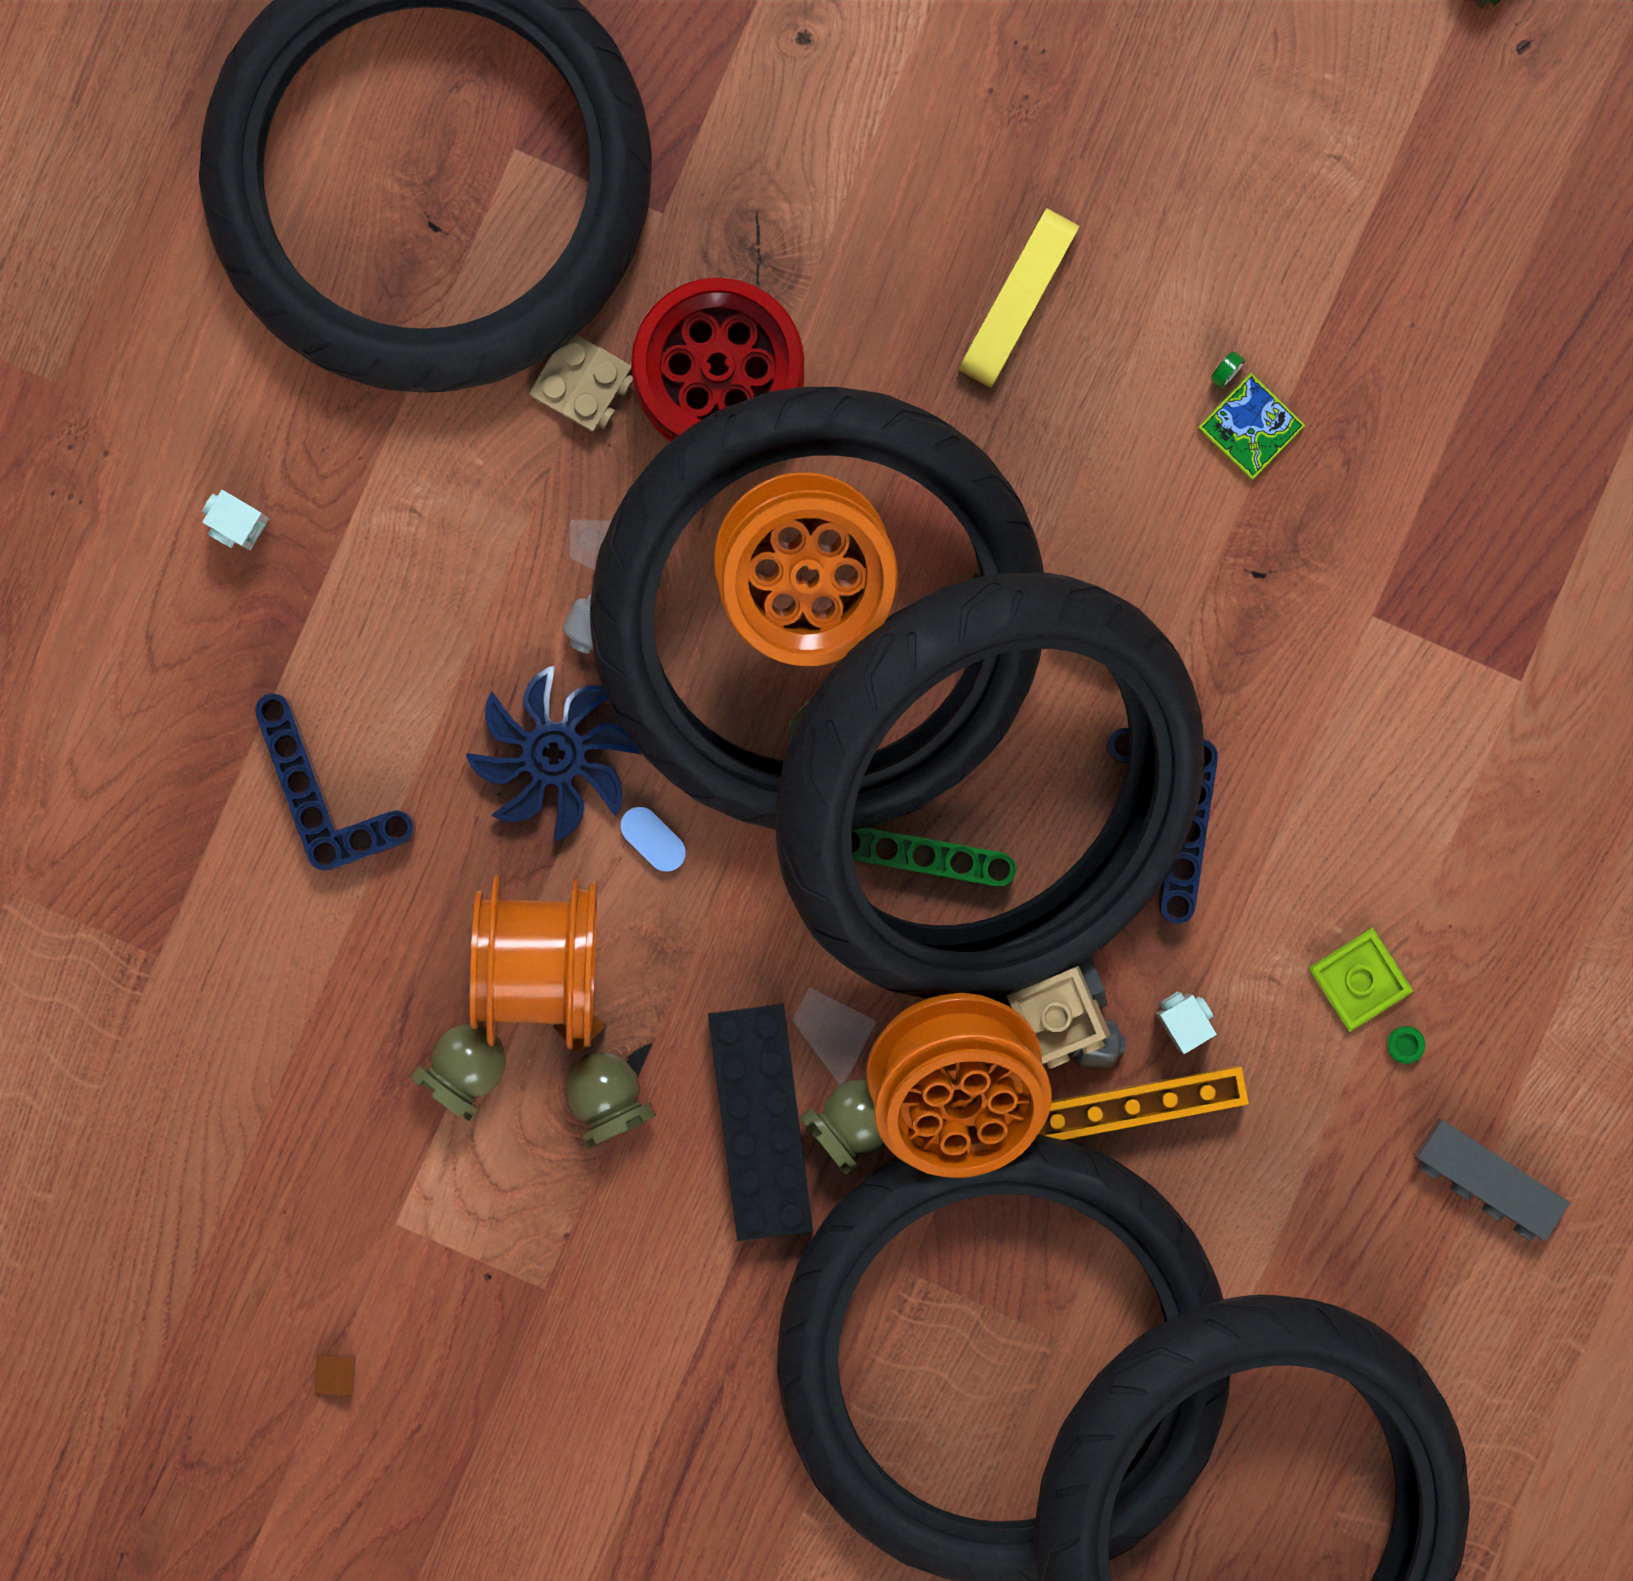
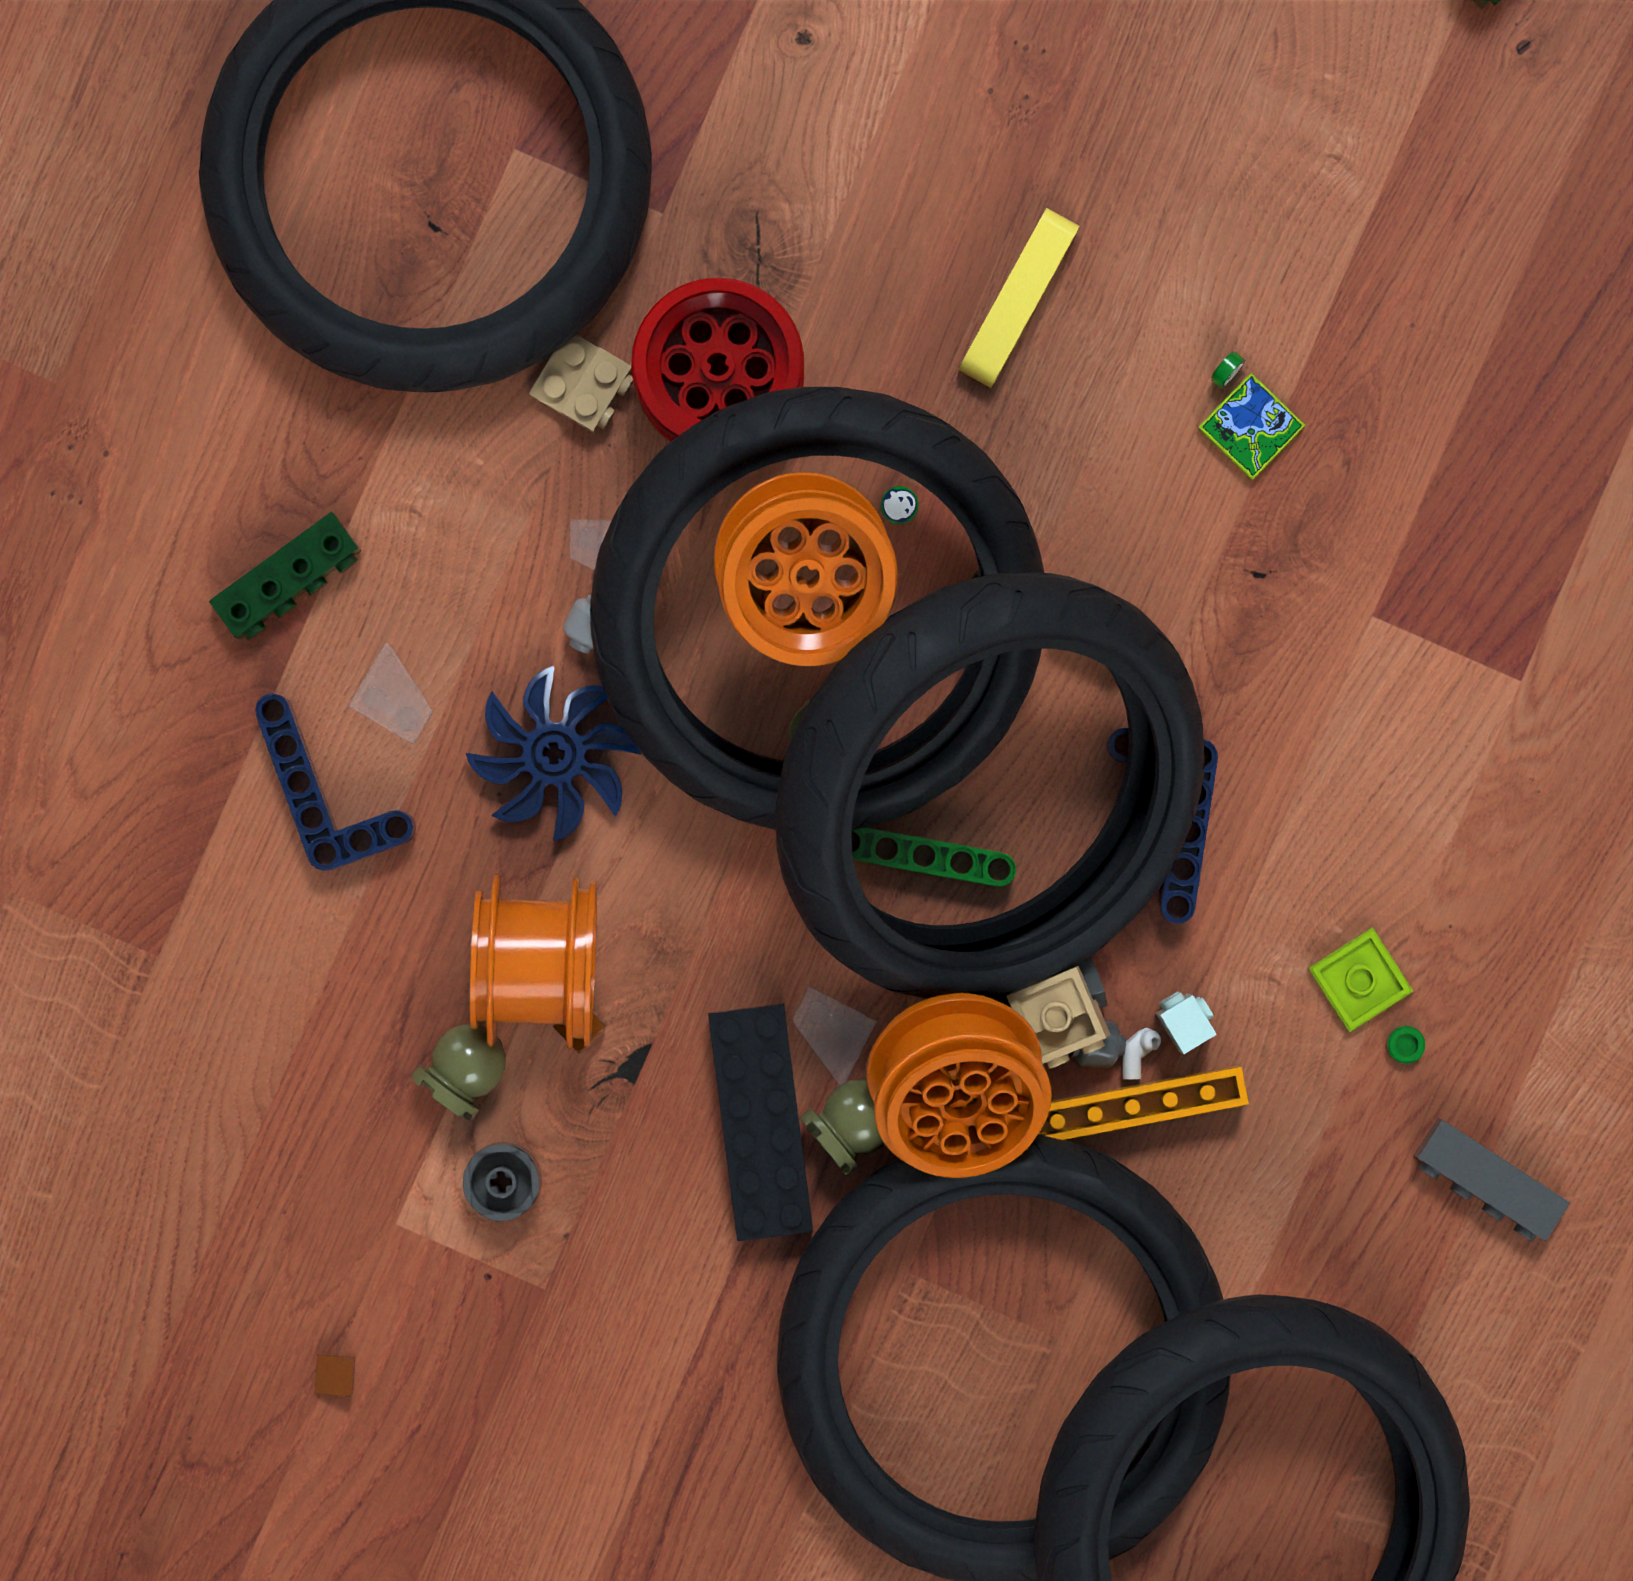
(233, 520): light aqua brick -> none
(285, 576): none -> dark green brick
(392, 697): none -> clear wing
(488, 1198): none -> dark grey brick
(605, 1095): olive tile -> none
(653, 839): light blue tile -> none
(899, 505): none -> tile
(1136, 1048): none -> white arm

